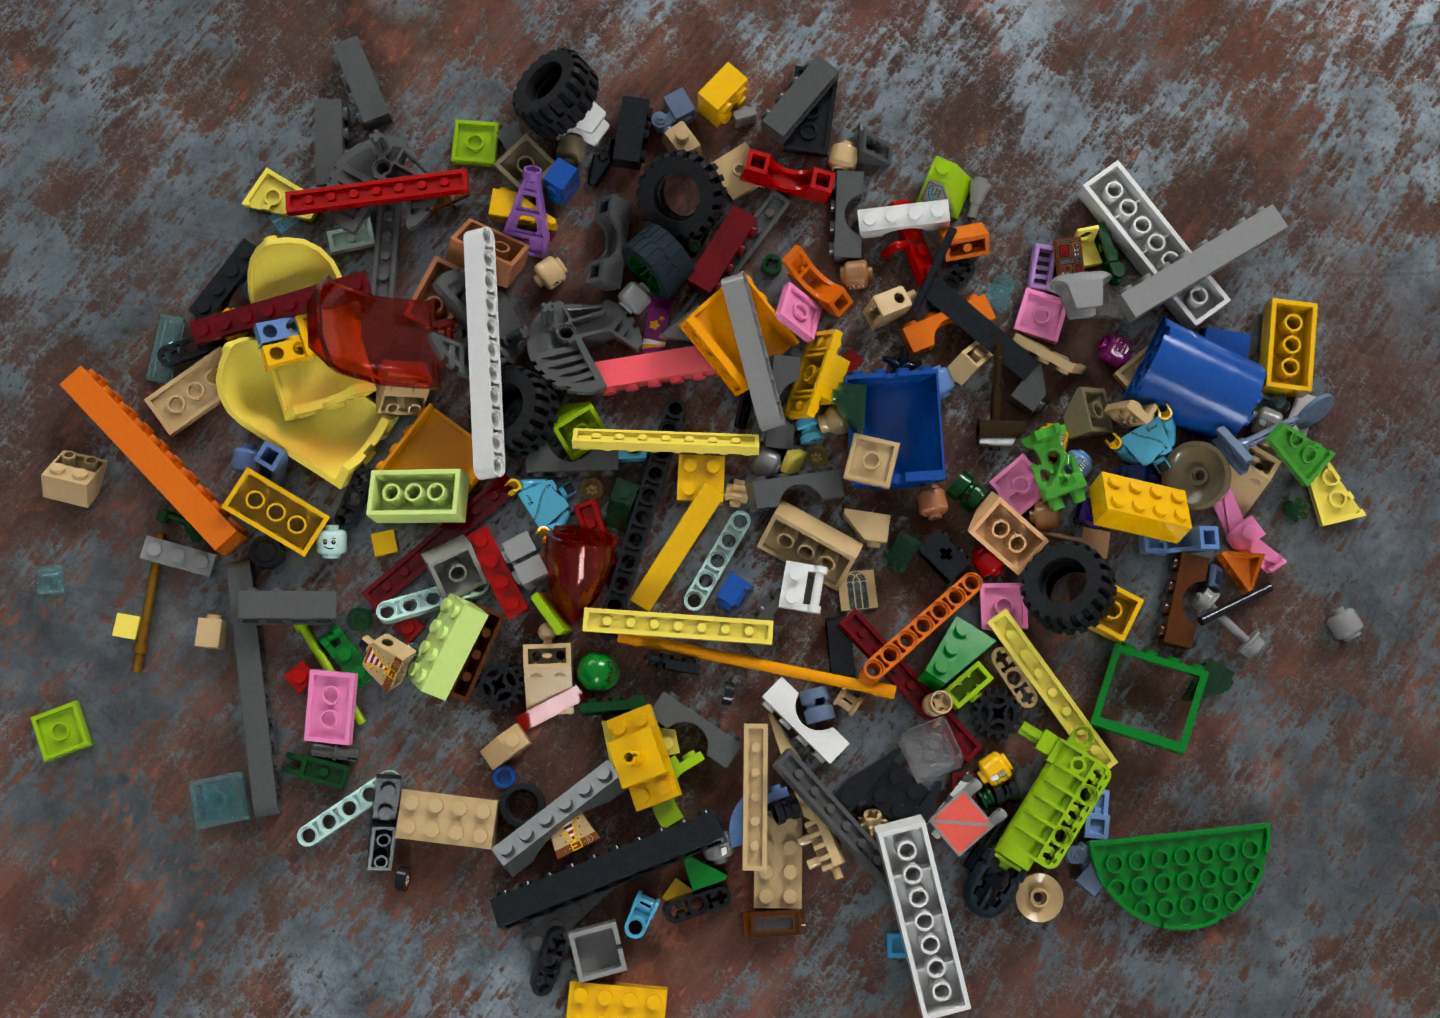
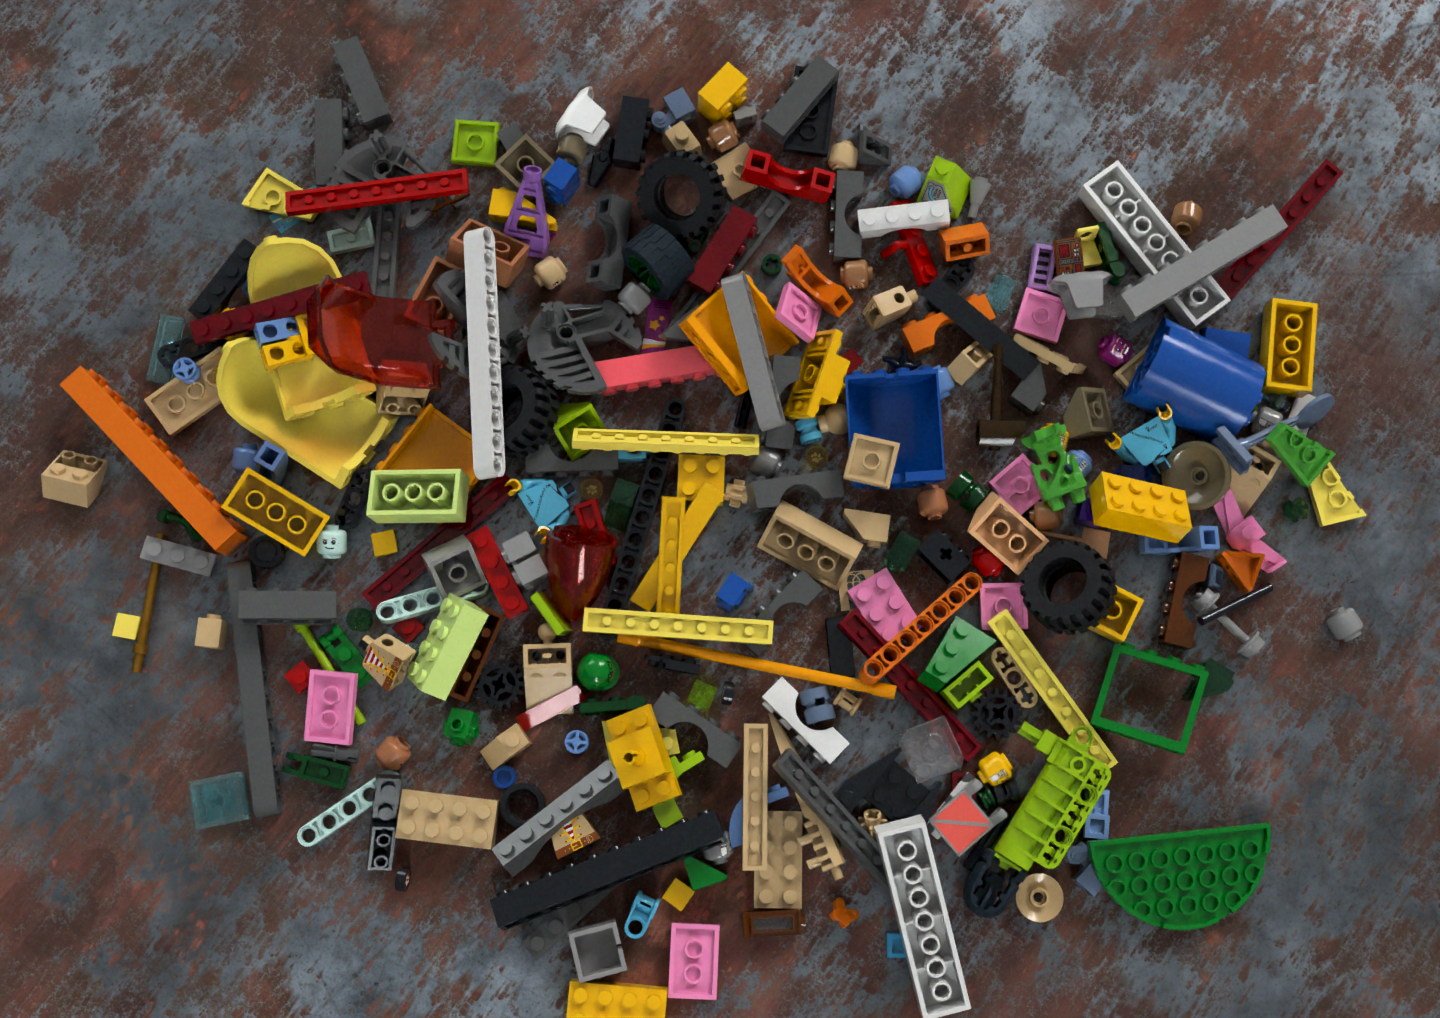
(49, 579): clear light blue slope -> none
(61, 731): lime tile -> none
(184, 365): none -> medium blue wheel
(392, 753): none -> nougat head
(461, 727): none -> green brick
(550, 971): black beam -> none
(555, 92): black tyre -> none
(577, 742): none -> medium blue wheel
(670, 554): none -> yellow tile
(681, 914): black beam -> none
(693, 961): none -> bright pink plate
(702, 694): none -> clear neon green tile
(716, 572): light aqua beam -> none
(723, 136): none -> medium nougat head
(785, 809): black wheel -> none
(793, 461): light yellow tile -> none
(794, 587): white plate -> none
(842, 914): none -> orange piece
(850, 404): clear green slope -> none
(882, 604): none -> bright pink plate
(905, 182): none -> medium blue head
(932, 272): black bar -> none
(942, 702): tan wheel -> none
(1131, 413): tan bracket -> none
(1186, 217): none -> medium nougat head
(1292, 213): none -> dark red plate

